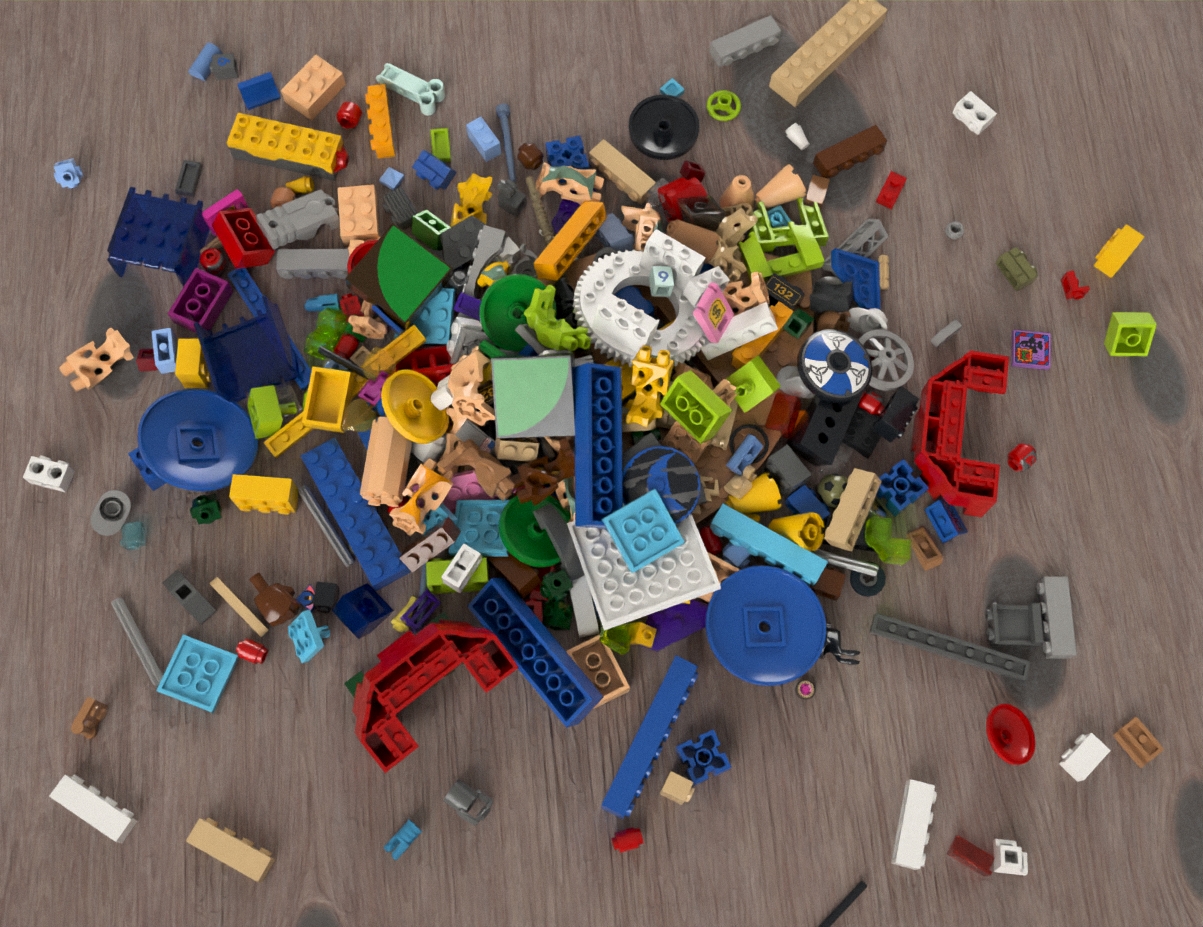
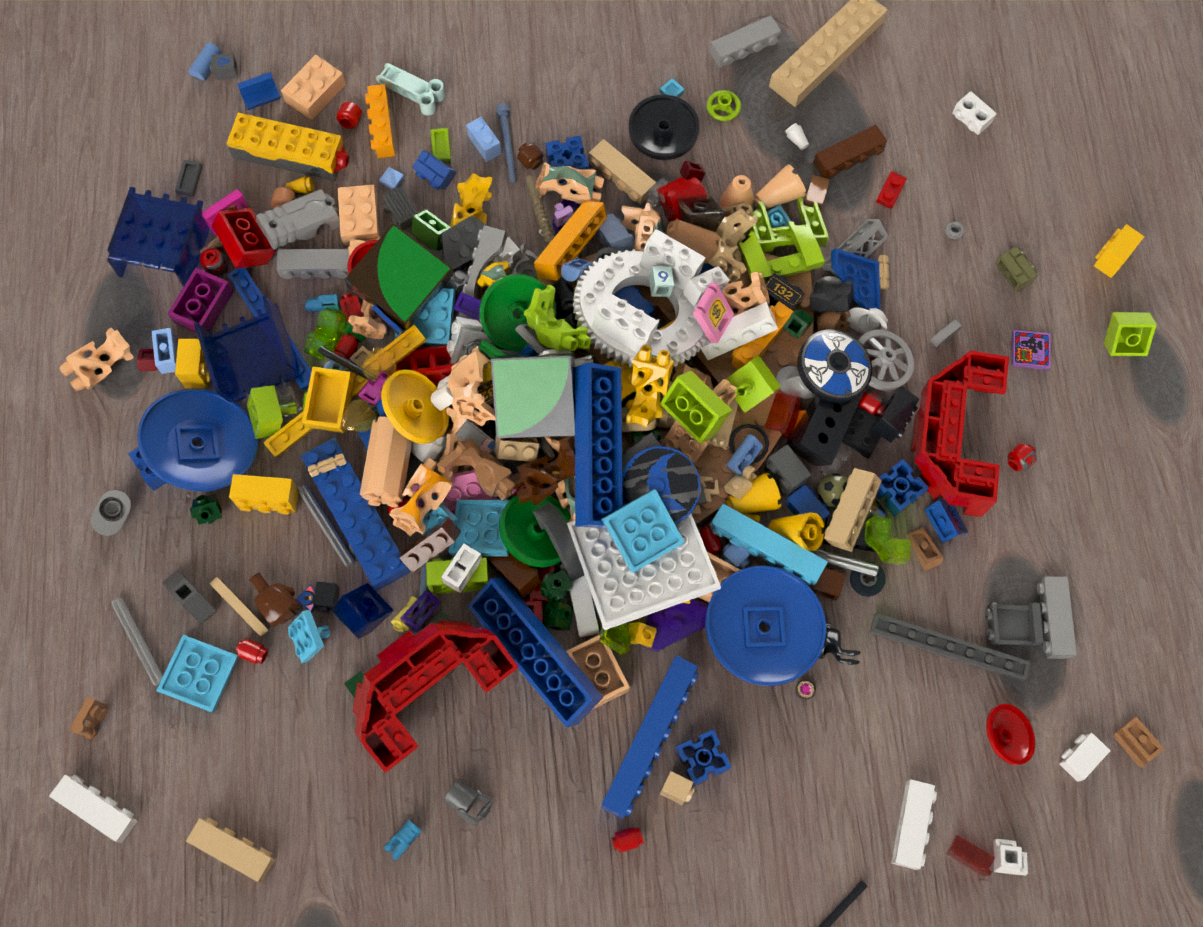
(47, 477): white brick -> none
(67, 167): light blue brick -> none
(132, 535): clear light blue bracket -> none
(327, 465): none -> tan axle
(510, 198): dark grey brick -> none
(562, 214): none -> lavender tile
(574, 269): none -> medium blue brick
(1071, 286): red bracket -> none

